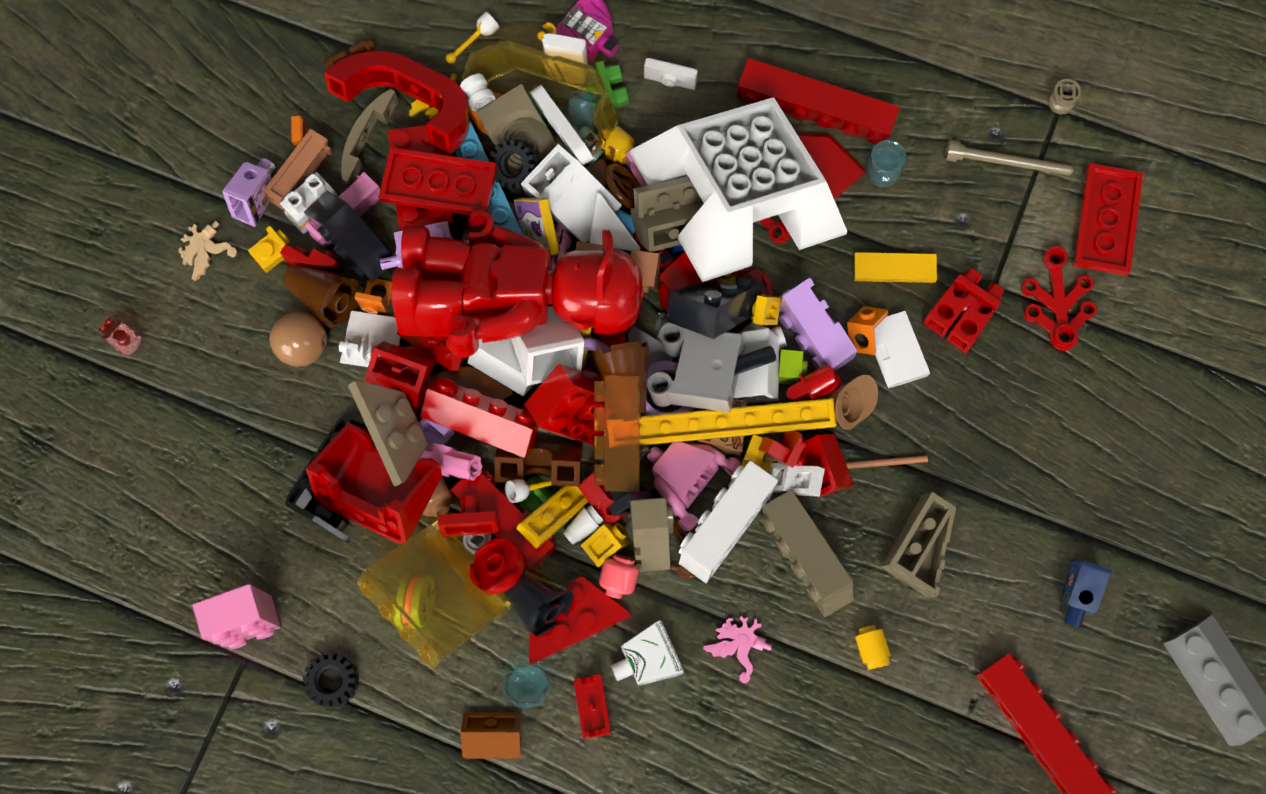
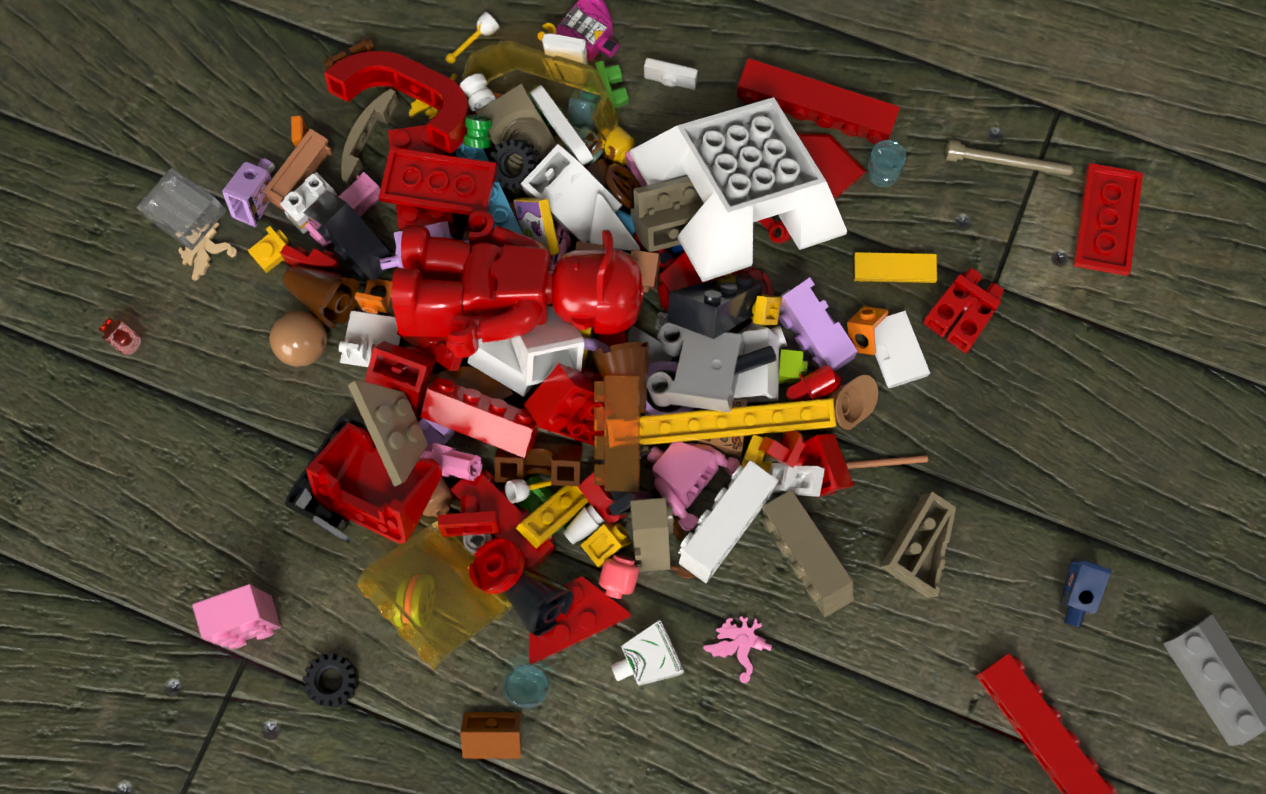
(181, 209): none -> clear brick
(477, 131): none -> green wheel
(592, 707): red hinge -> none
(873, 647): yellow brick -> none
(1059, 303): red plant -> none
(1064, 96): dark tan wheel -> none

